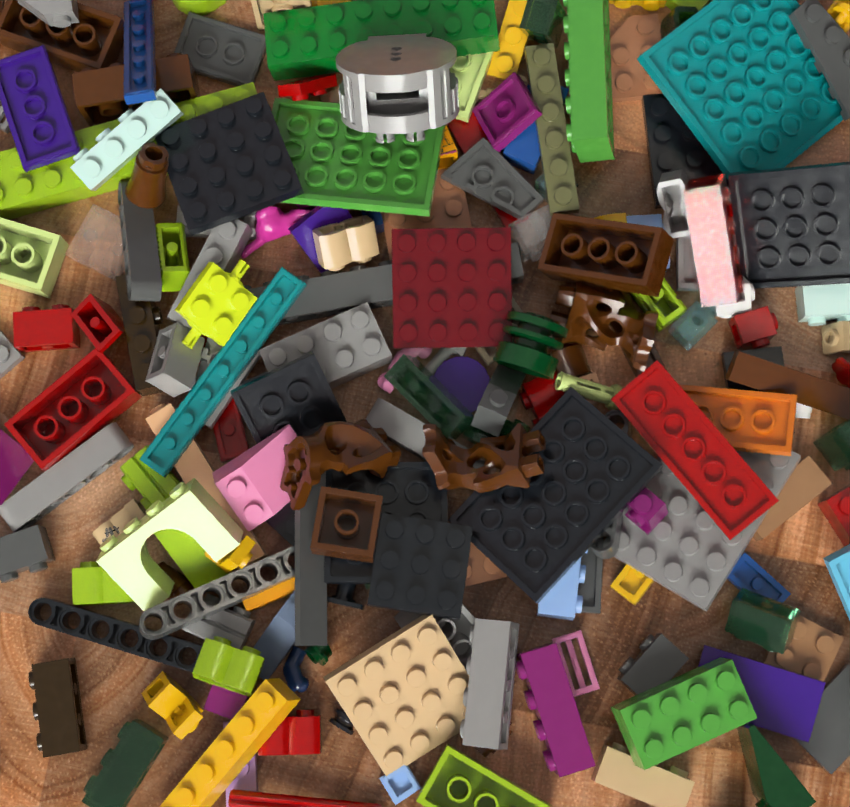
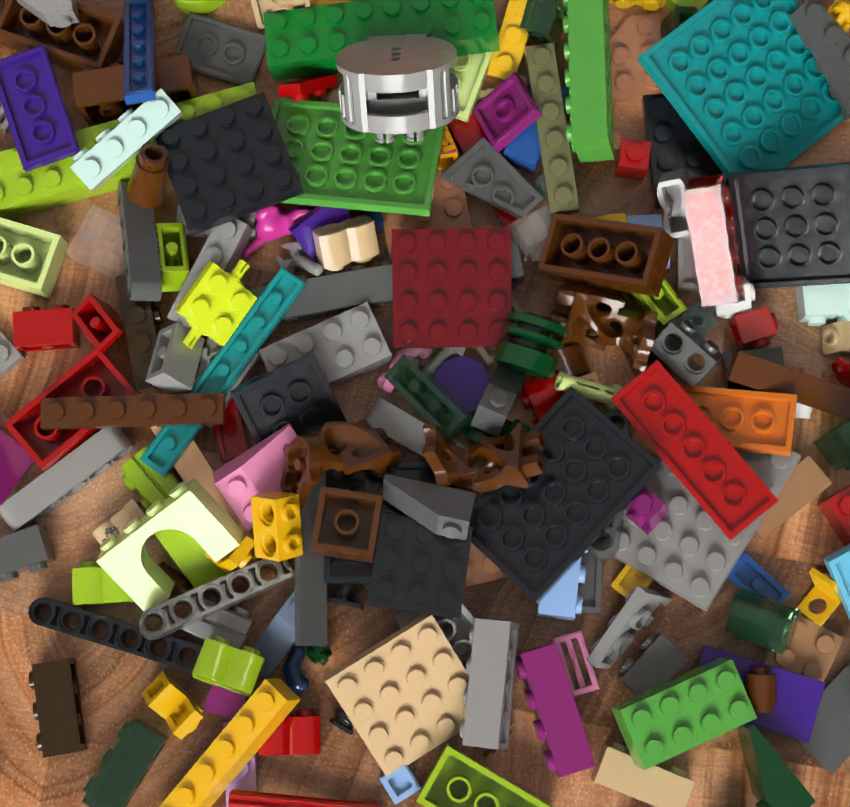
(133, 411): none -> reddish brown plate
(270, 595): light orange tile -> none
(277, 525): none -> yellow brick
(298, 260): none -> light grey bar
(436, 507): none -> dark grey slope
(632, 159): none -> red brick
(632, 617): none -> light grey wing
(681, 357): none -> dark grey brick
(761, 689): none -> reddish brown brick
(824, 589): none -> yellow bracket

